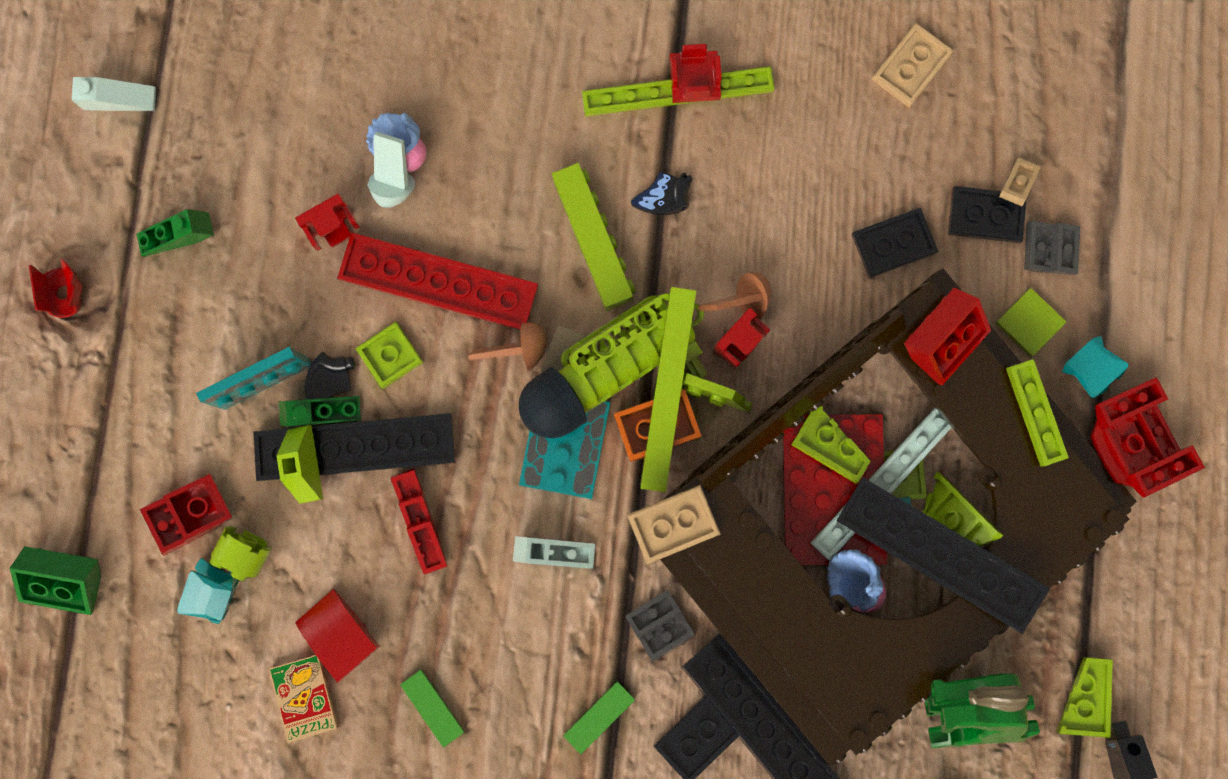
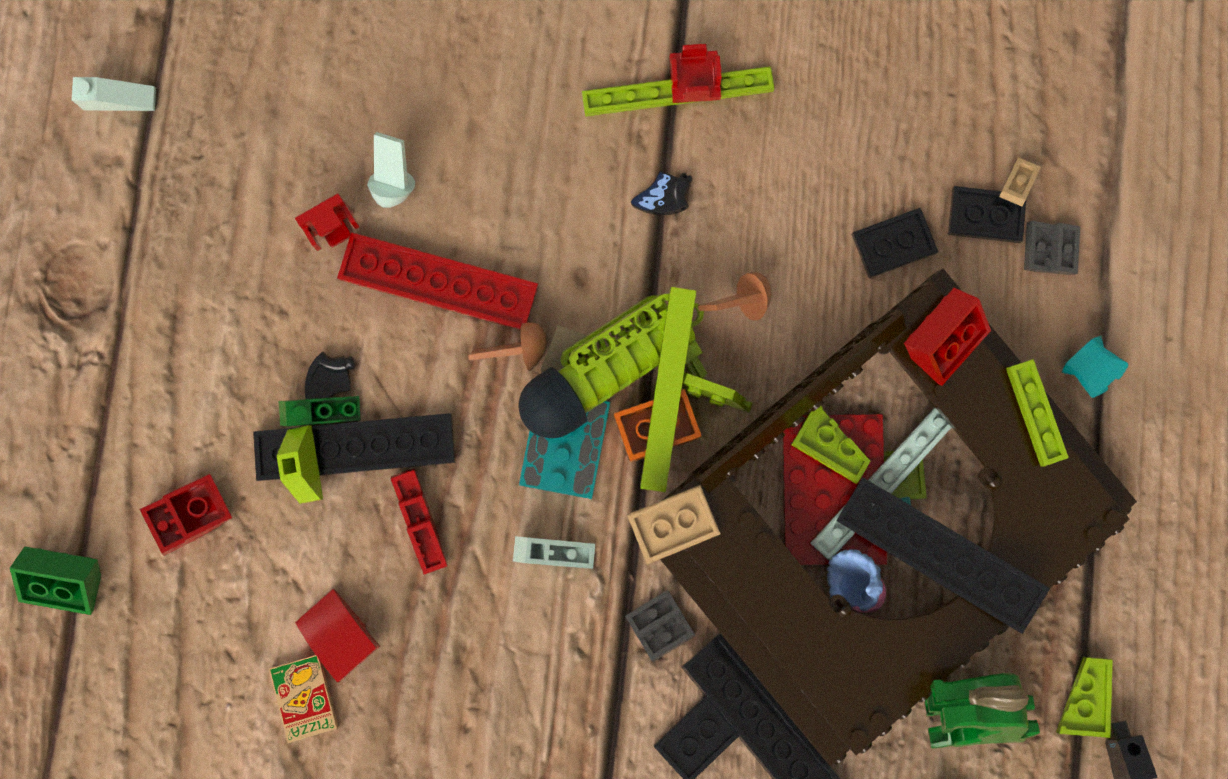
(46, 287): red piece -> none
(175, 232): green slope -> none
(207, 592): piece -> none
(240, 553): lime brick -> none
(254, 379): teal plate -> none
(389, 355): lime tile -> none
(403, 128): light blue hair -> none
(432, 708): bright green tile -> none
(593, 237): lime brick -> none
(599, 717): bright green tile -> none
(741, 339): red panel -> none
(912, 65): tan tile -> none
(957, 513): lime wing -> none
(1030, 322): lime tile -> none
(1138, 443): red slope -> none

